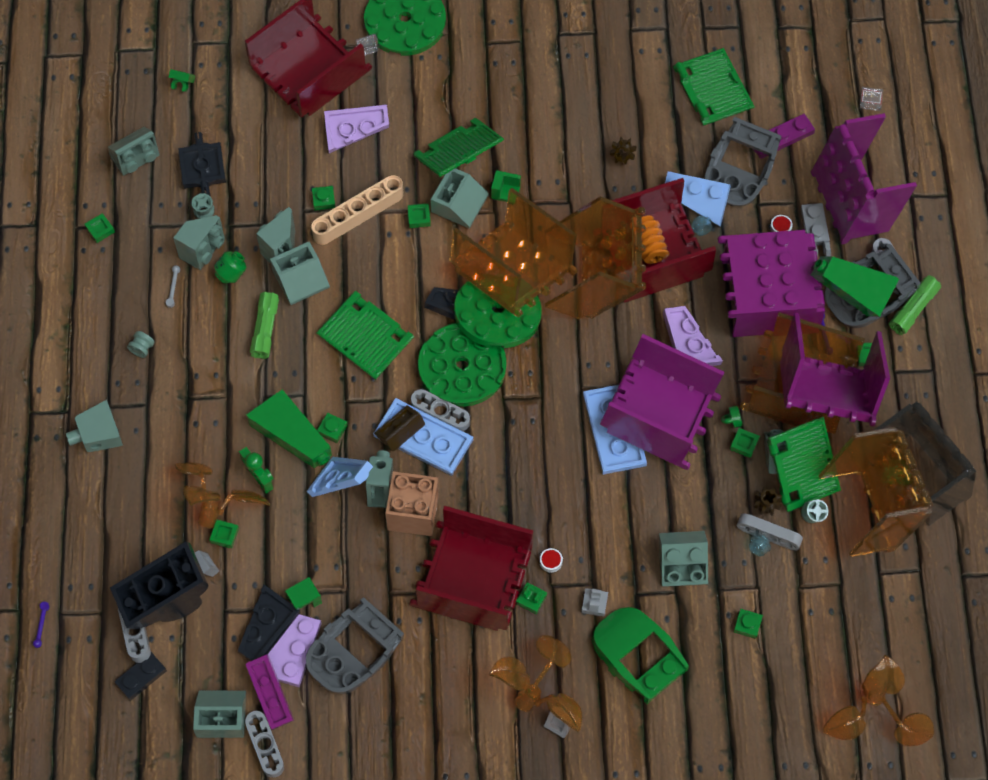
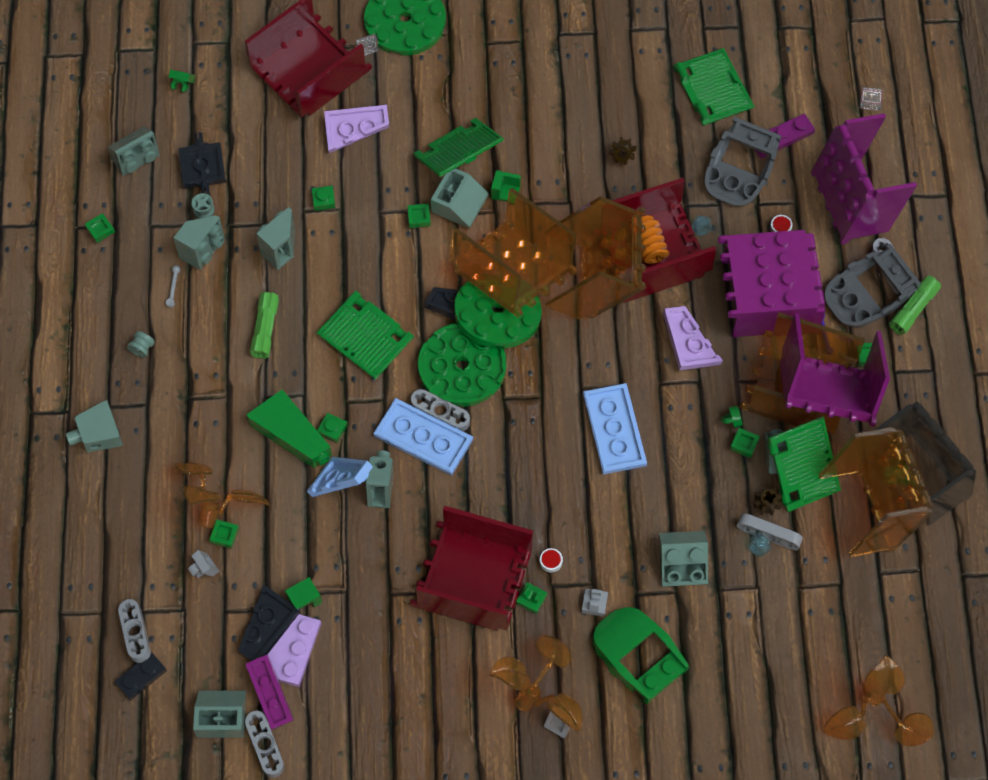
(44, 606): dark purple hinge -> none
(162, 589): black brick -> none
(230, 267): green head -> none
(254, 463): green plate -> none
(299, 273): sand green slope -> none
(334, 665): dark grey slope -> none
(354, 218): light nougat beam -> none
(400, 428): dark brown slope -> none
(412, 503): nougat brick -> none
(662, 401): magenta windscreen -> none
(703, 196): light blue wing -> none
(748, 623): green plate -> none
(815, 222): light grey hinge -> none
(820, 511): sand green wheel -> none
(858, 285): green slope -> none

